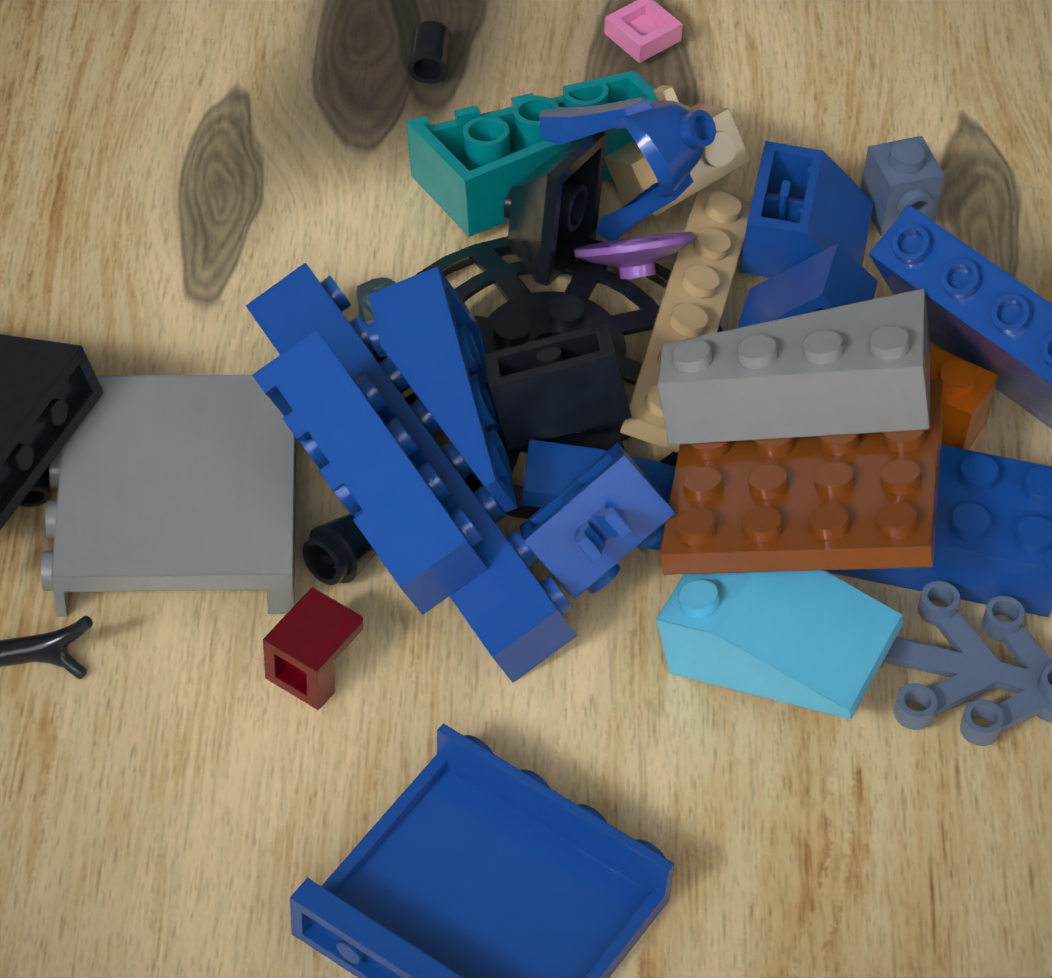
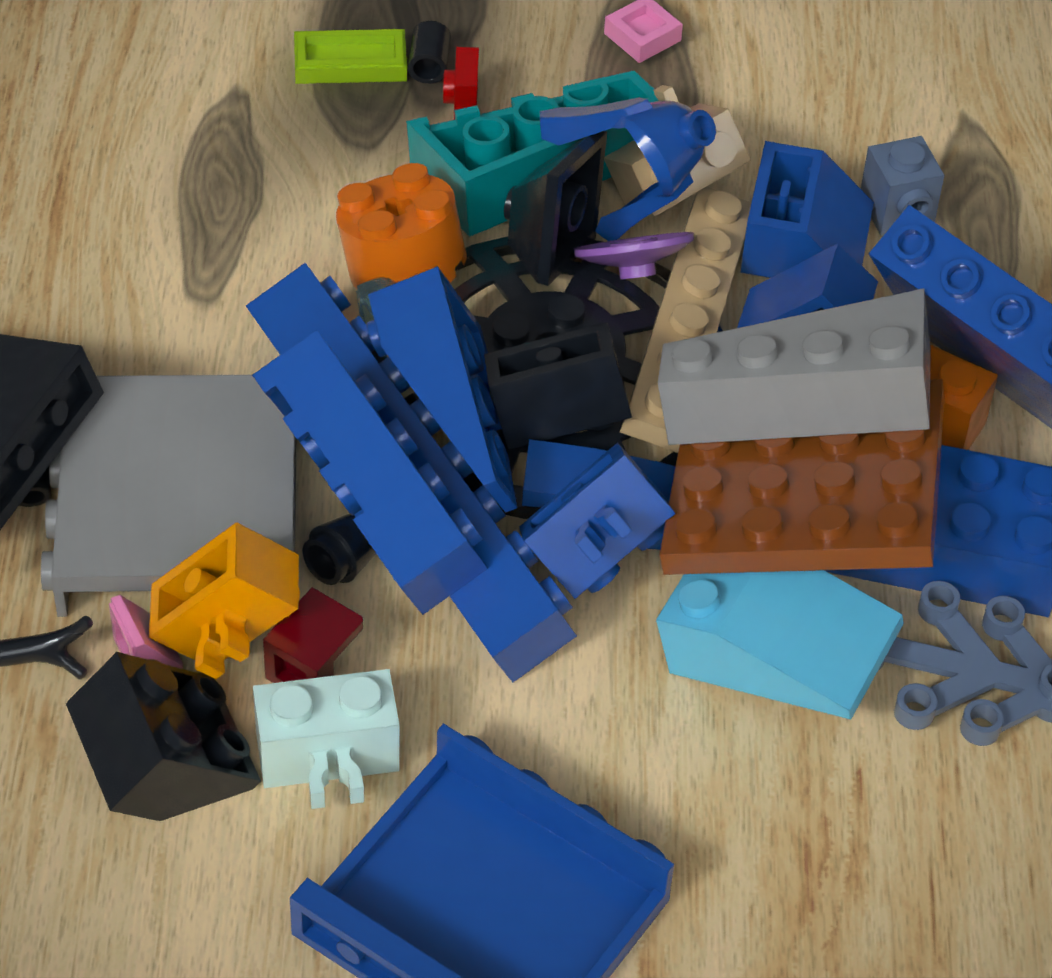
(131, 633): none -> bright pink slope
(160, 738): none -> black slope
(224, 598): none -> light orange brick
(327, 731): none -> light aqua brick
(350, 56): none -> lime tile
(400, 226): none -> orange brick
(461, 84): none -> red plate

